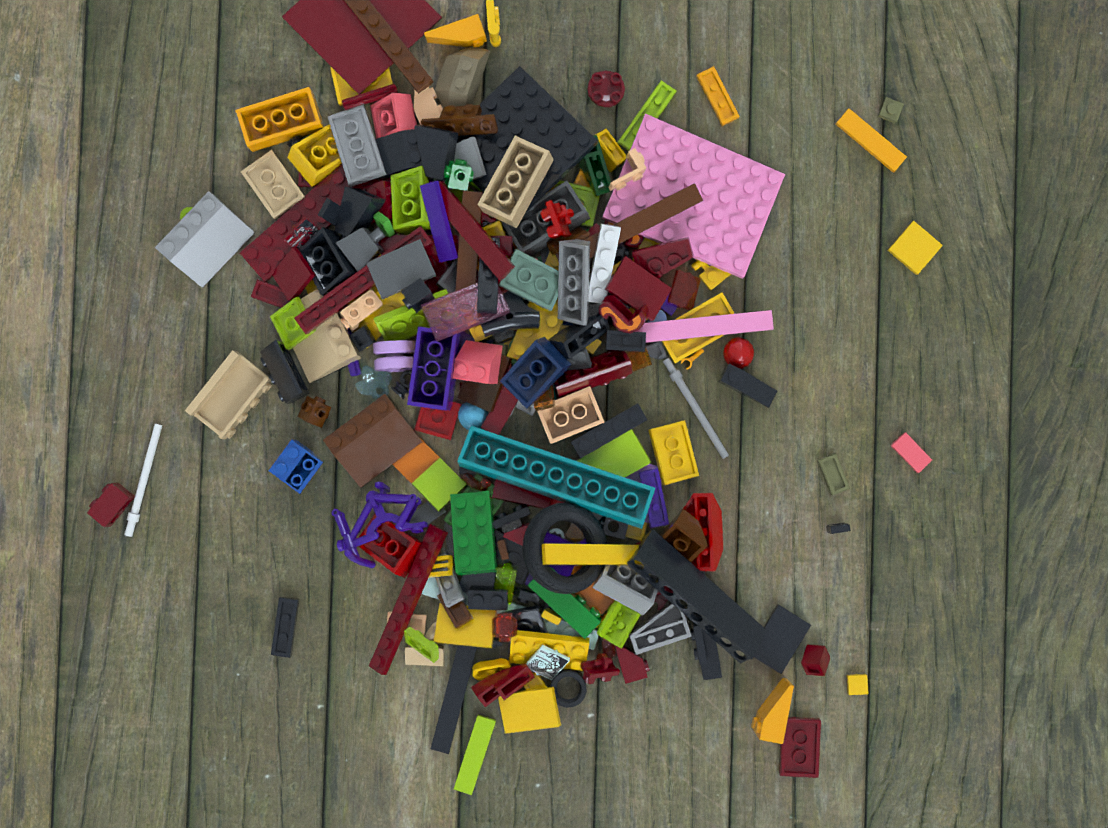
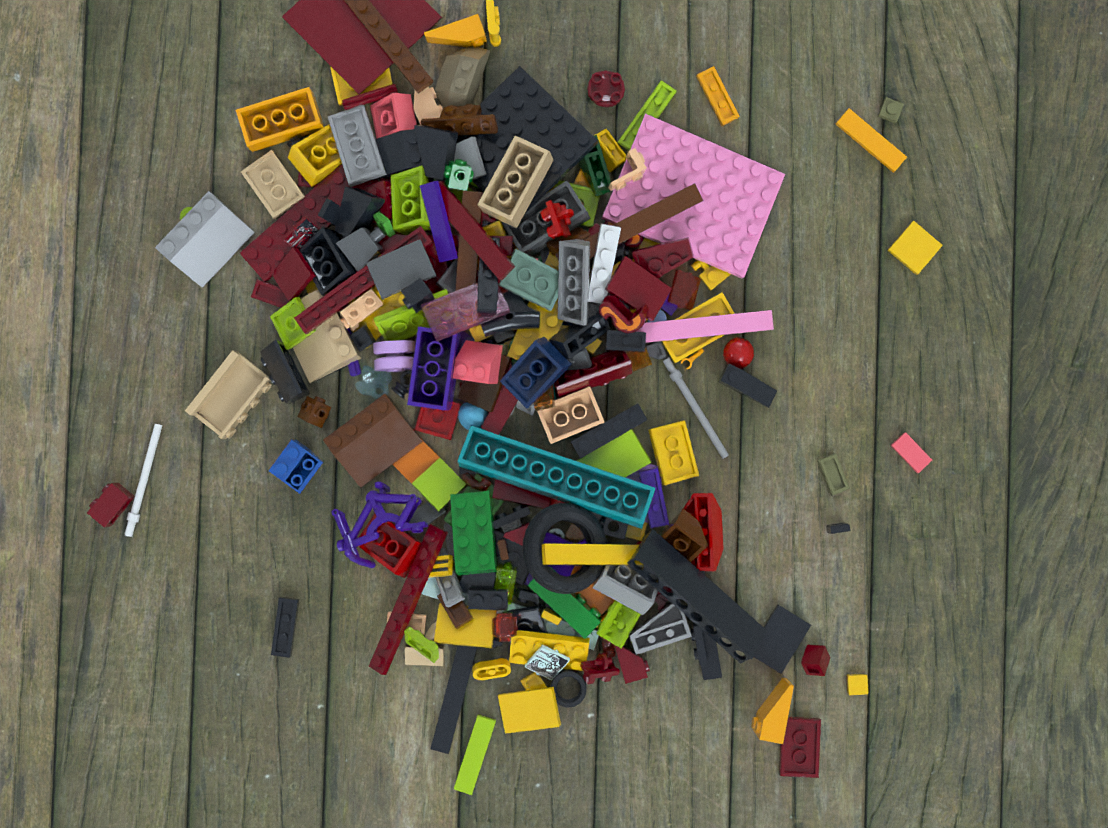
(502, 683): dark red slope -> none

